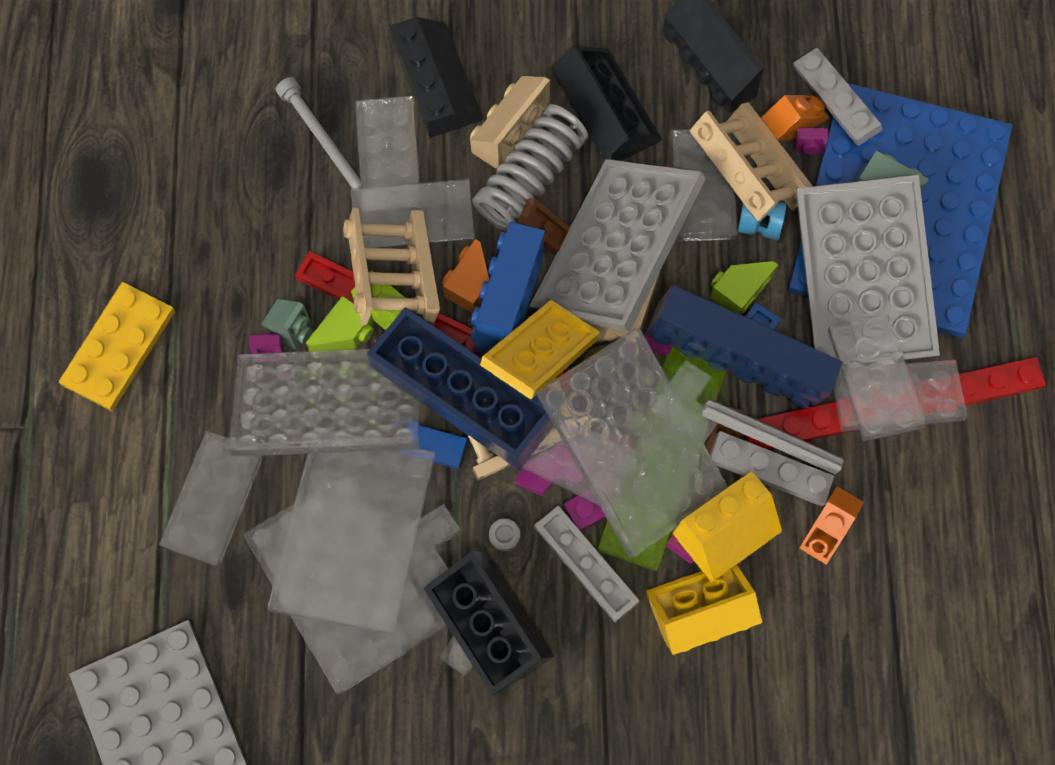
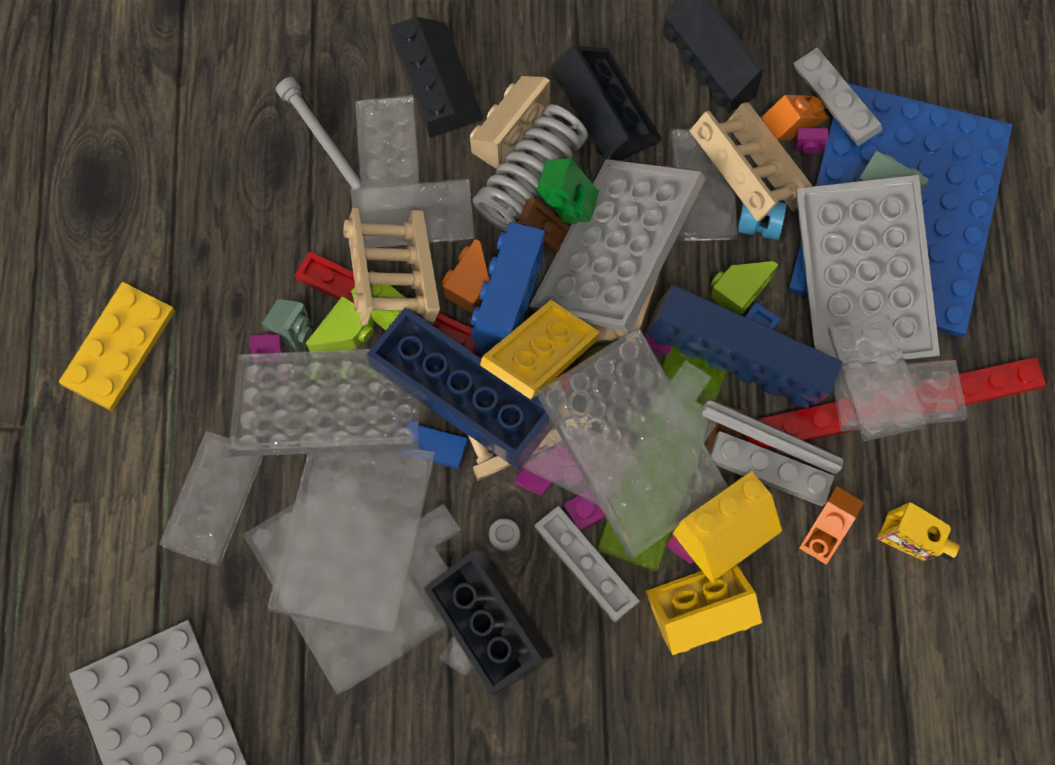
(558, 189): none -> green brick
(917, 533): none -> yellow torso

